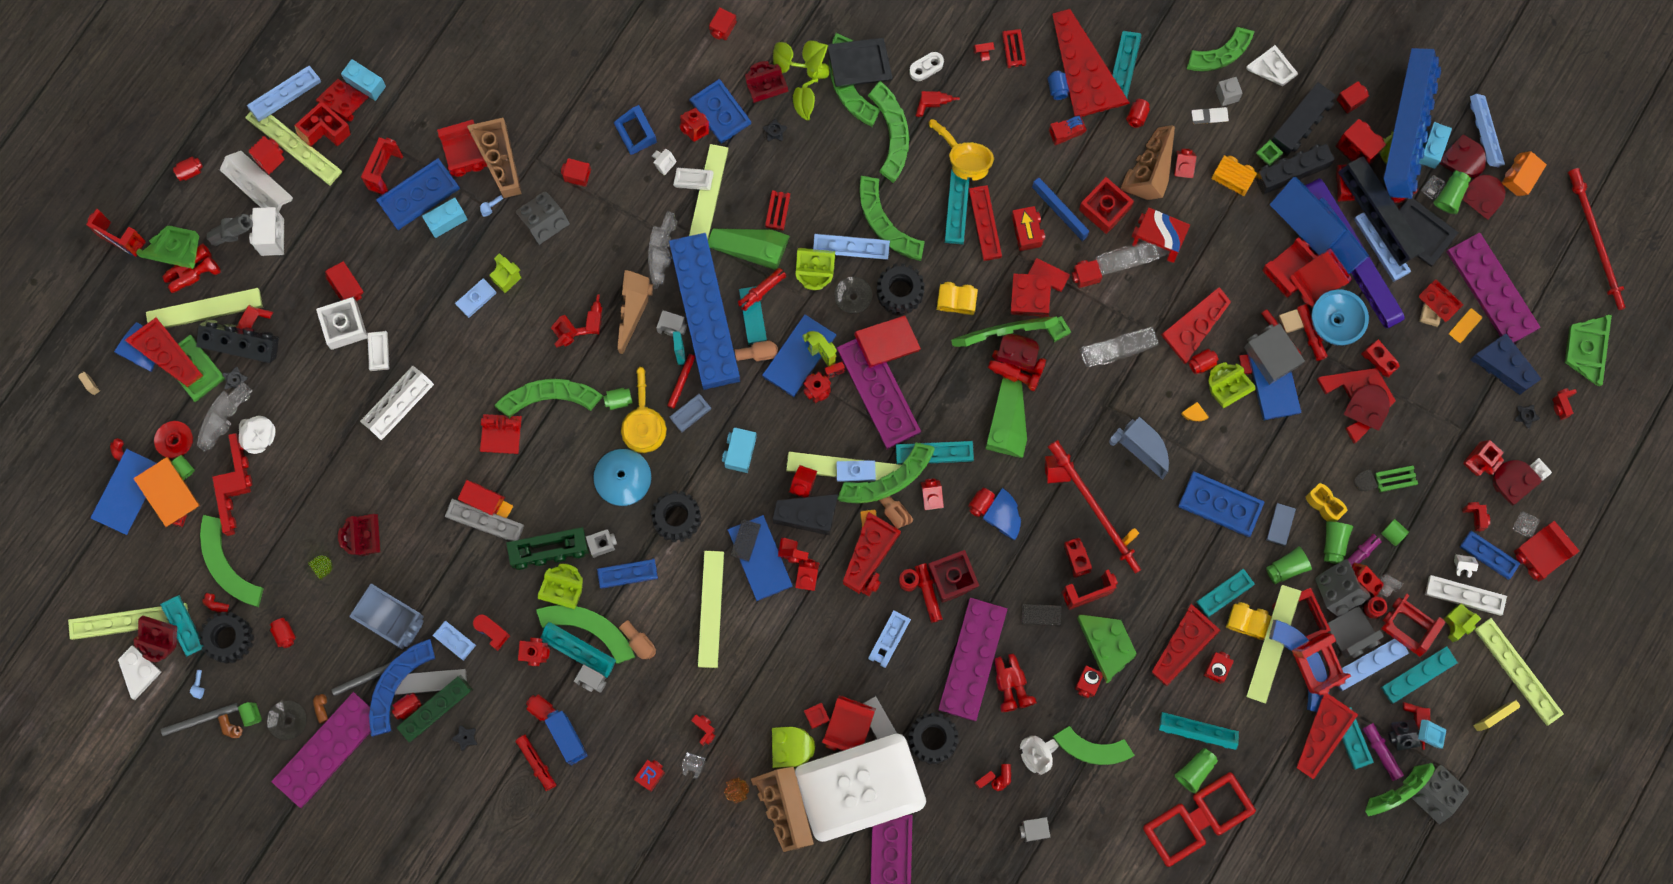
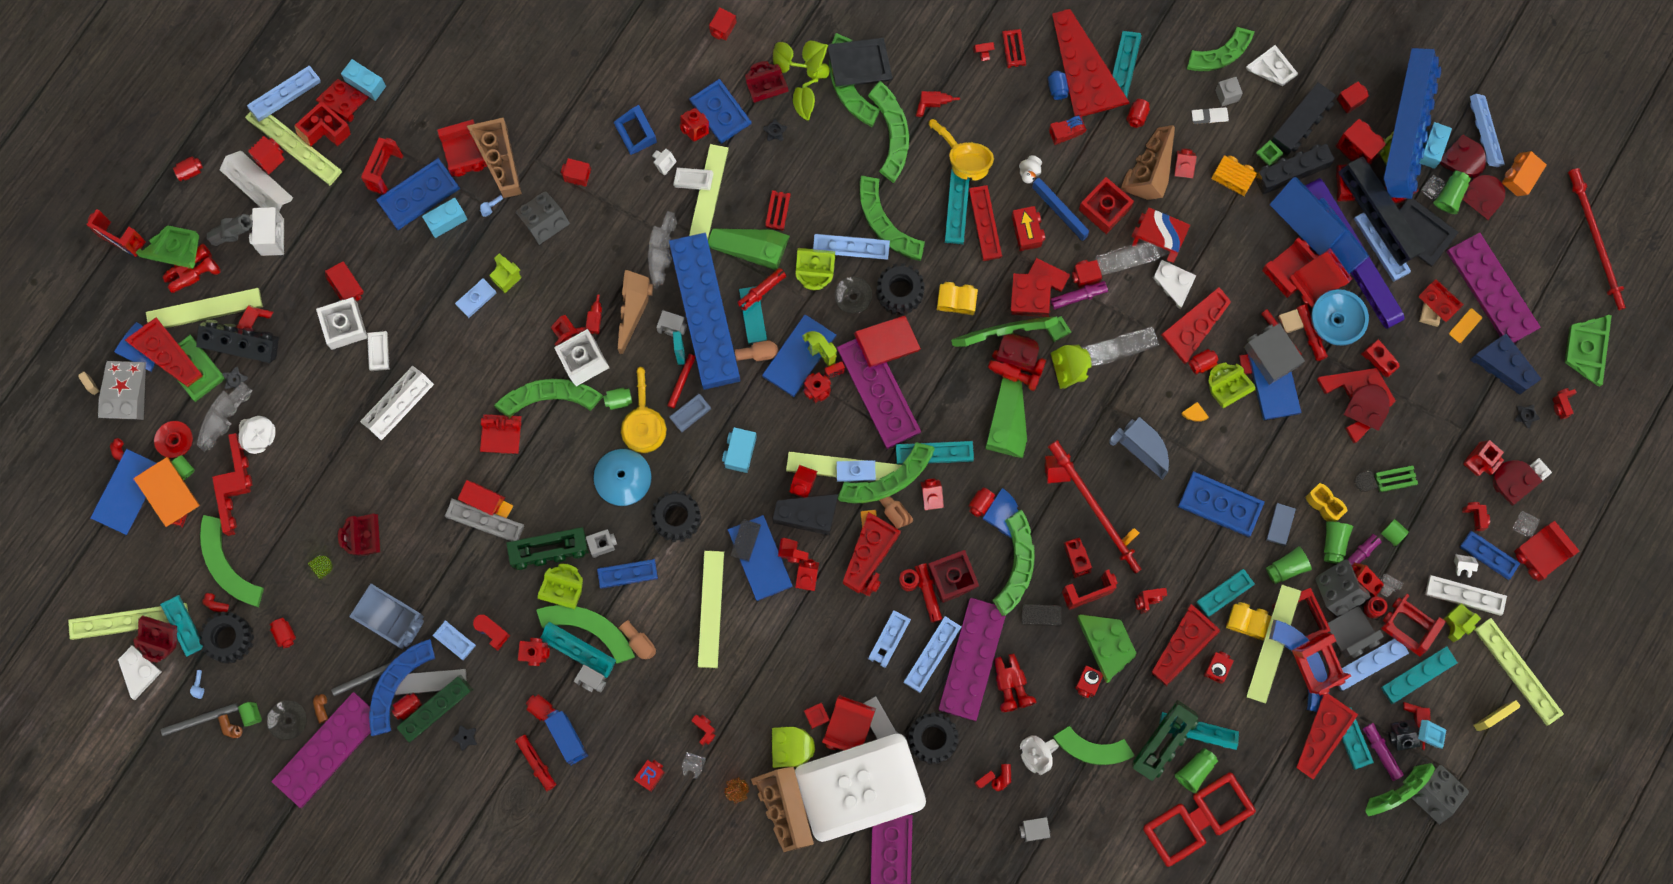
(122, 391): none -> light grey slope
(581, 357): none -> white brick
(925, 66): white plate -> none
(932, 654): none -> light blue plate
(1022, 565): none -> bright green tile
(1030, 168): none -> white animal
(1071, 364): none -> lime slope
(1079, 295): none -> magenta pin
(1147, 766): none -> dark green brick
(1149, 597): none -> red bracket
(1174, 281): none -> white wing

